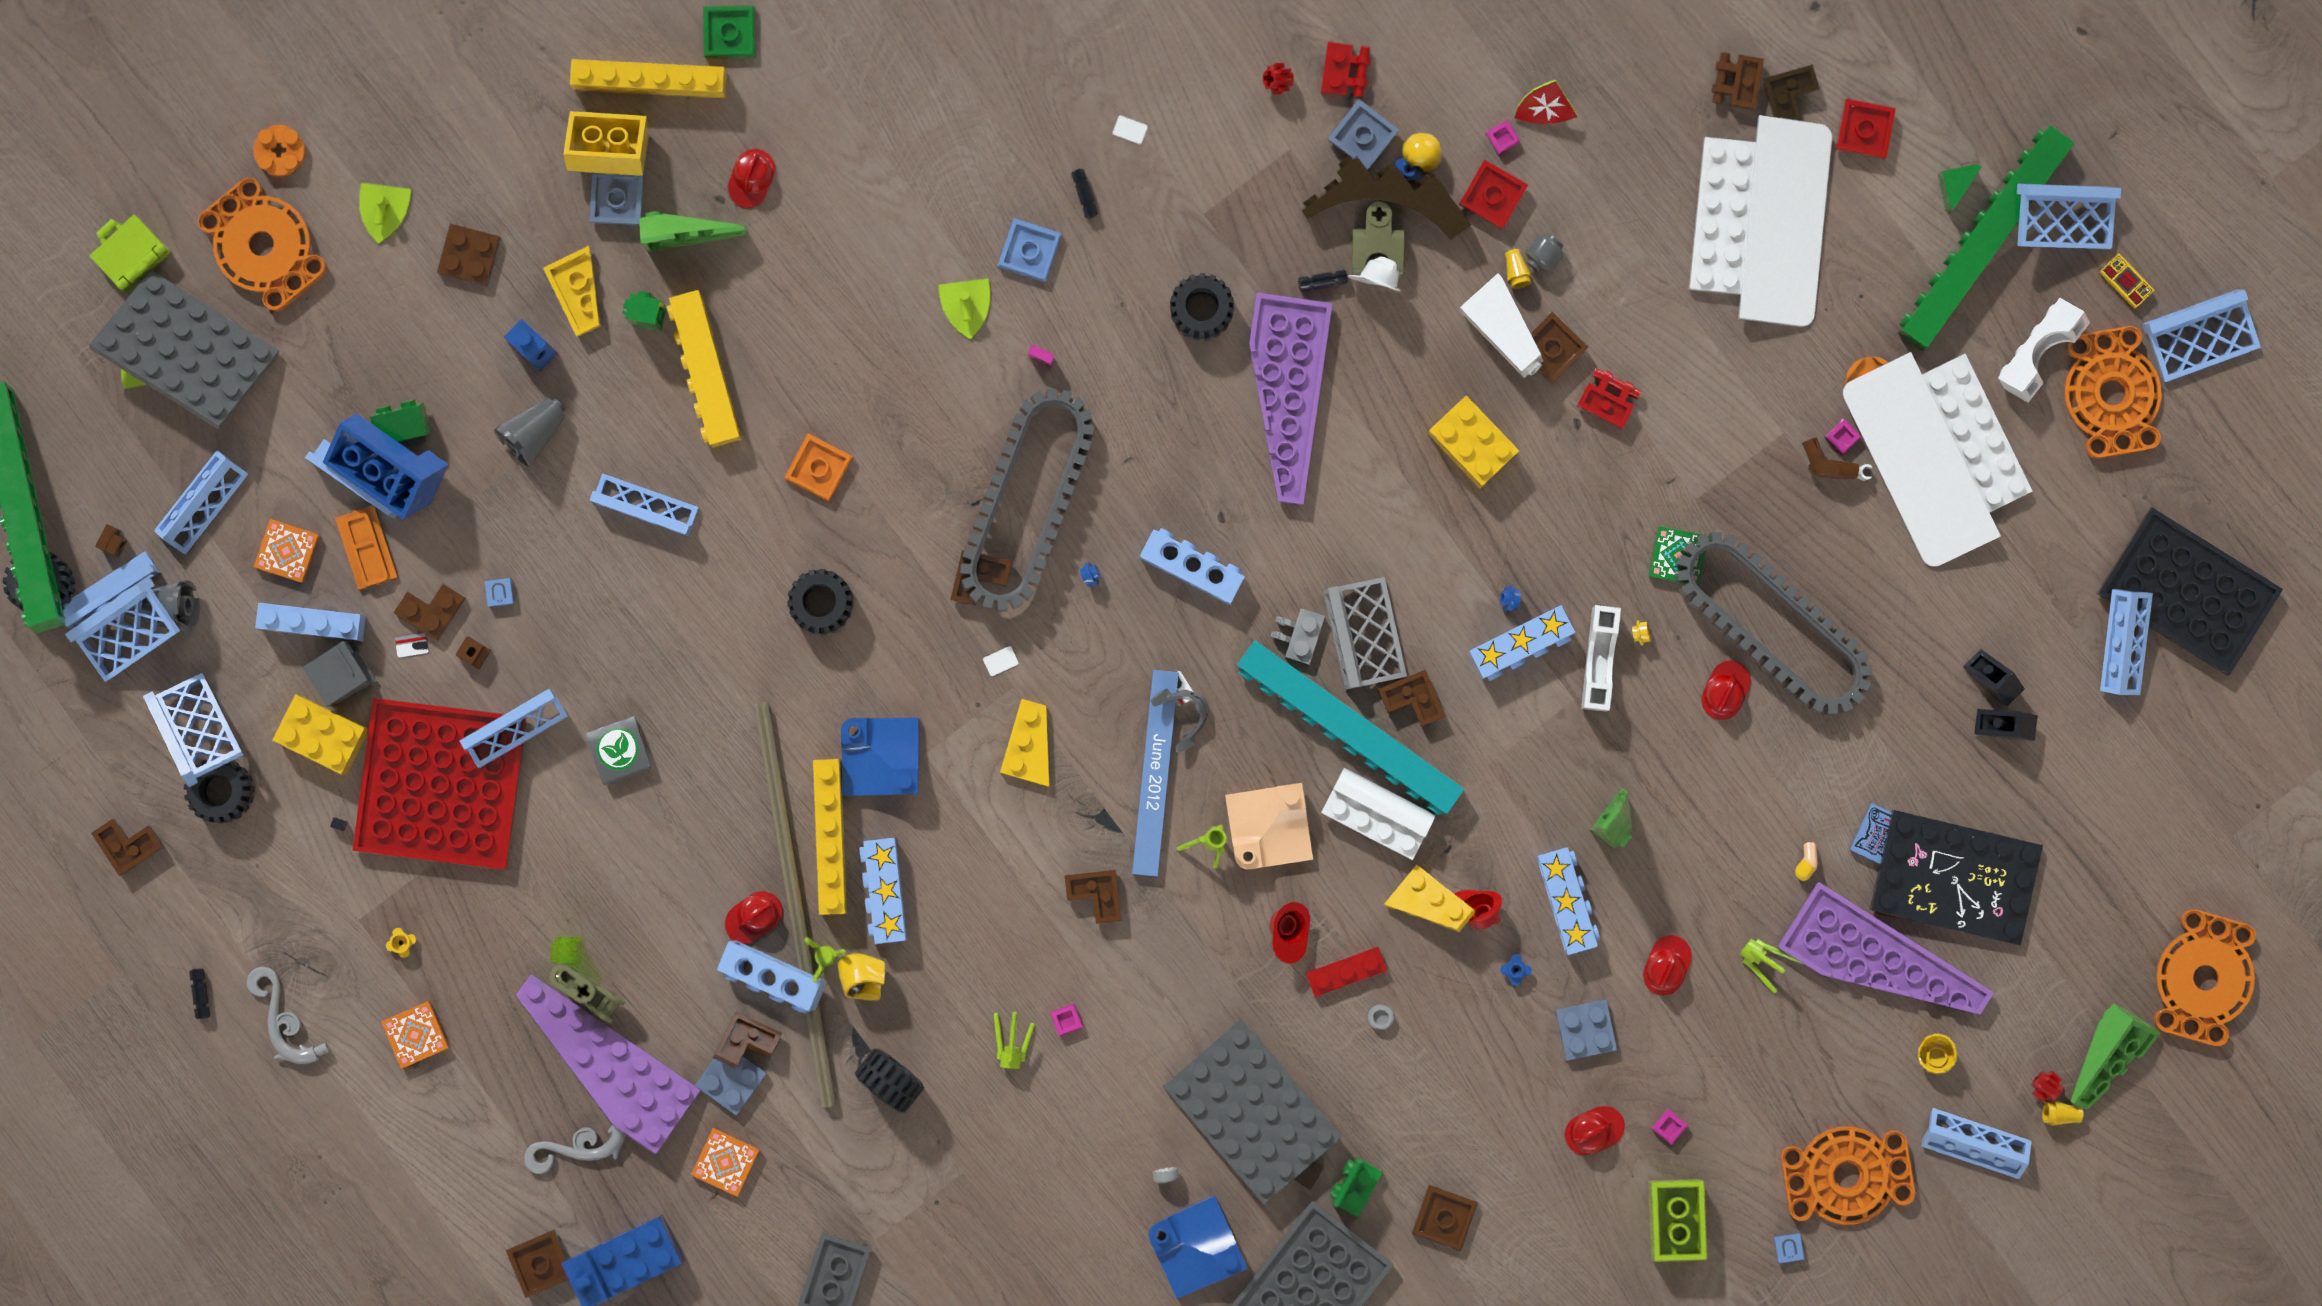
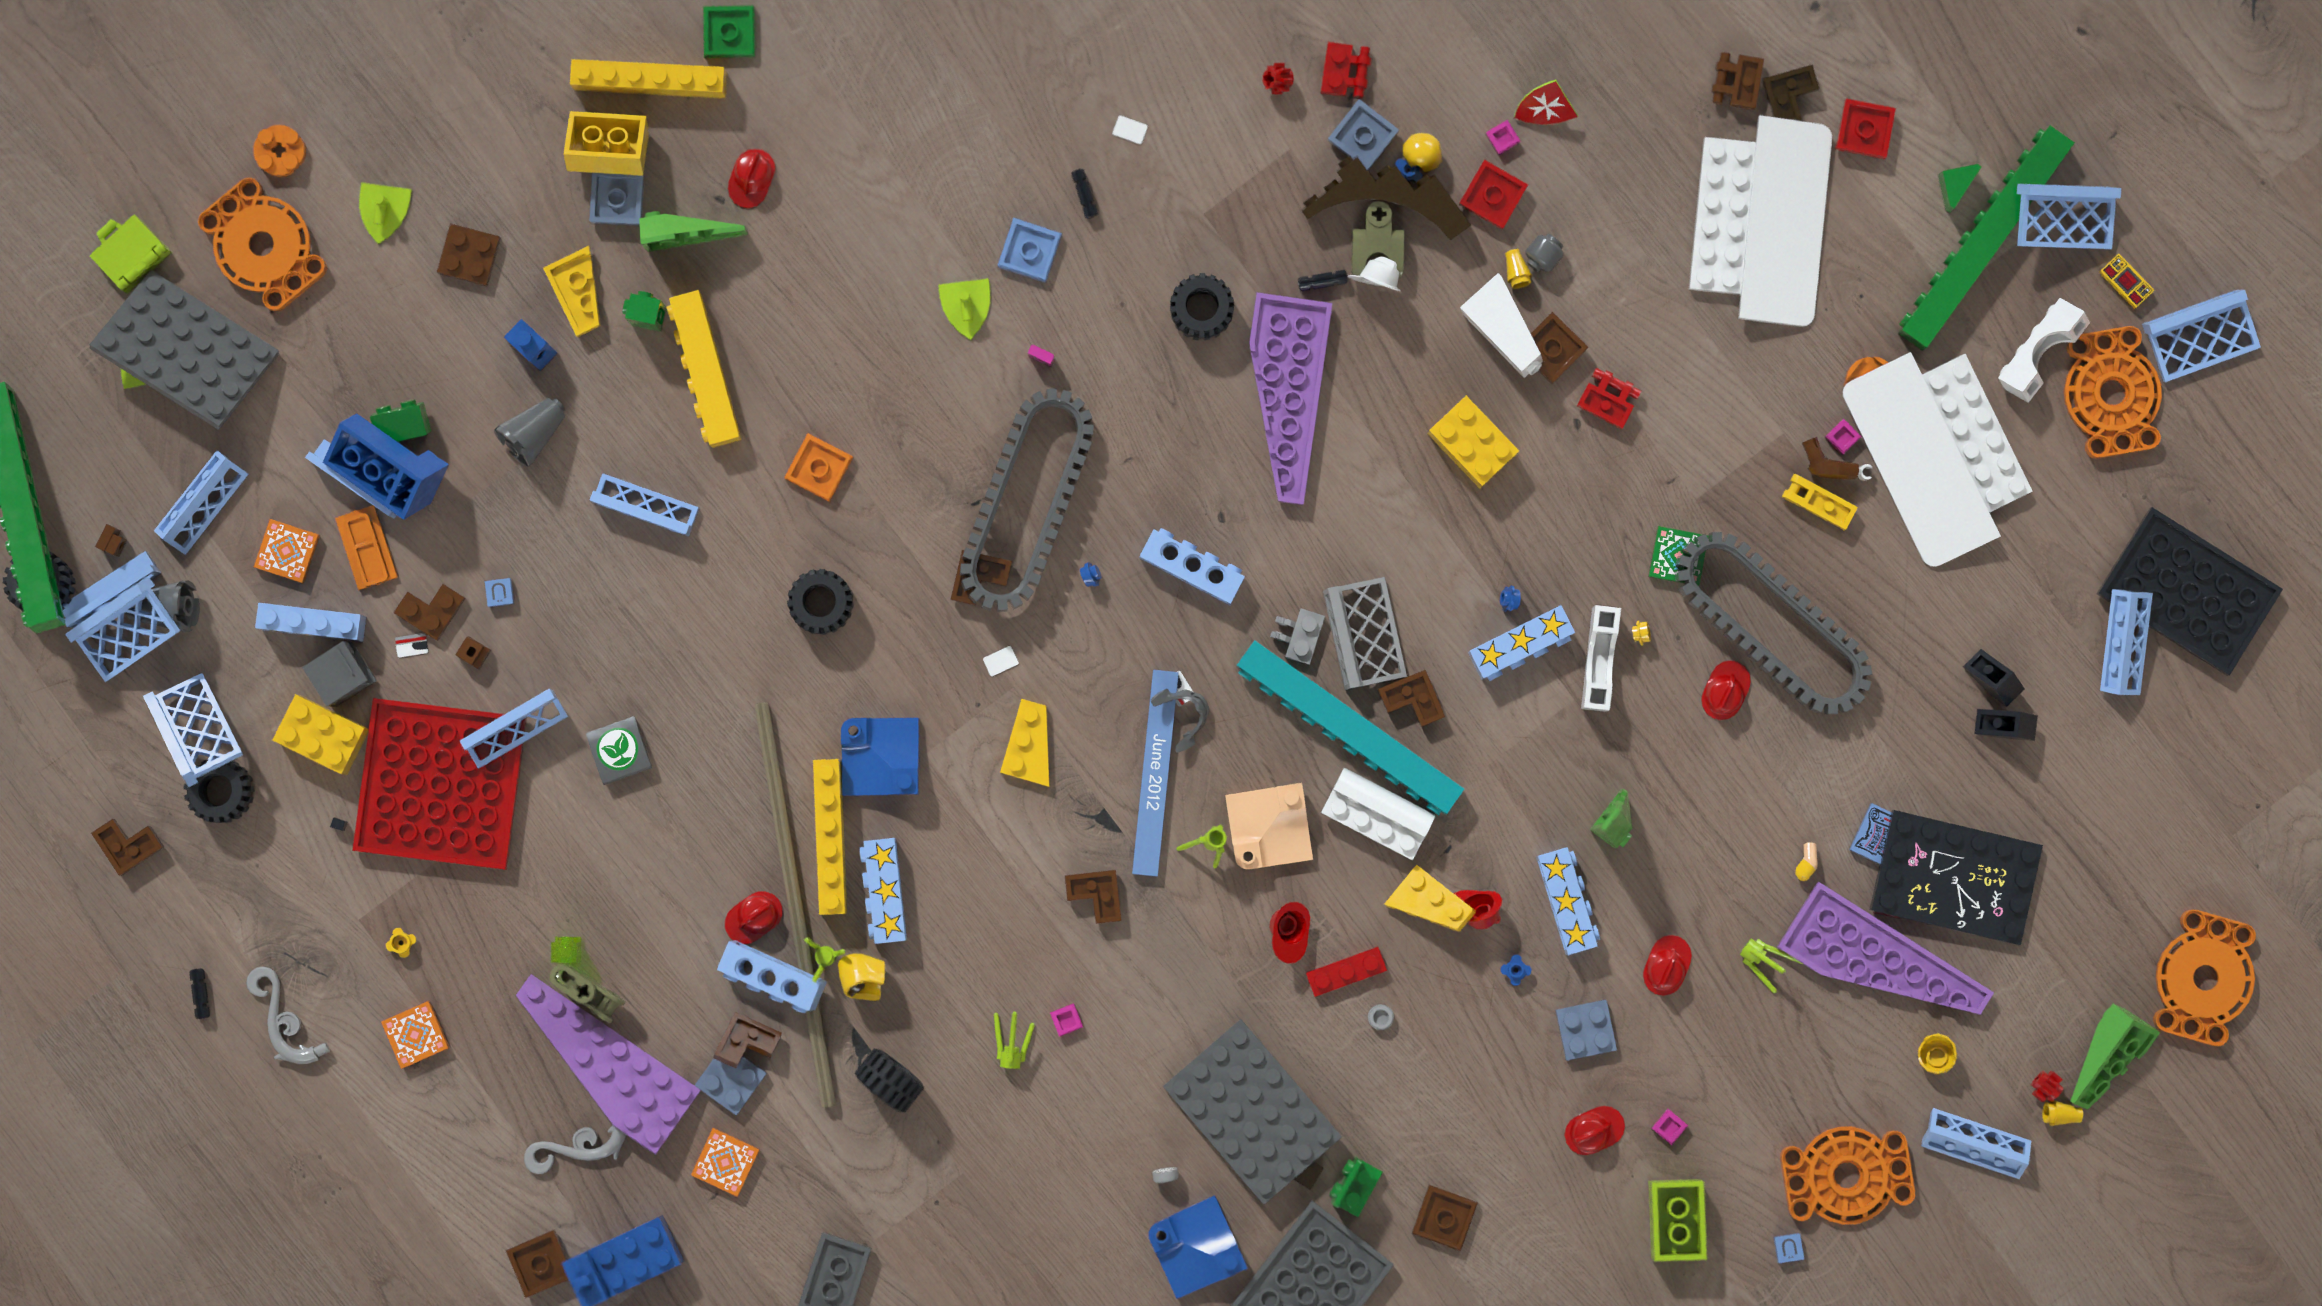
(1820, 502): none -> yellow plate

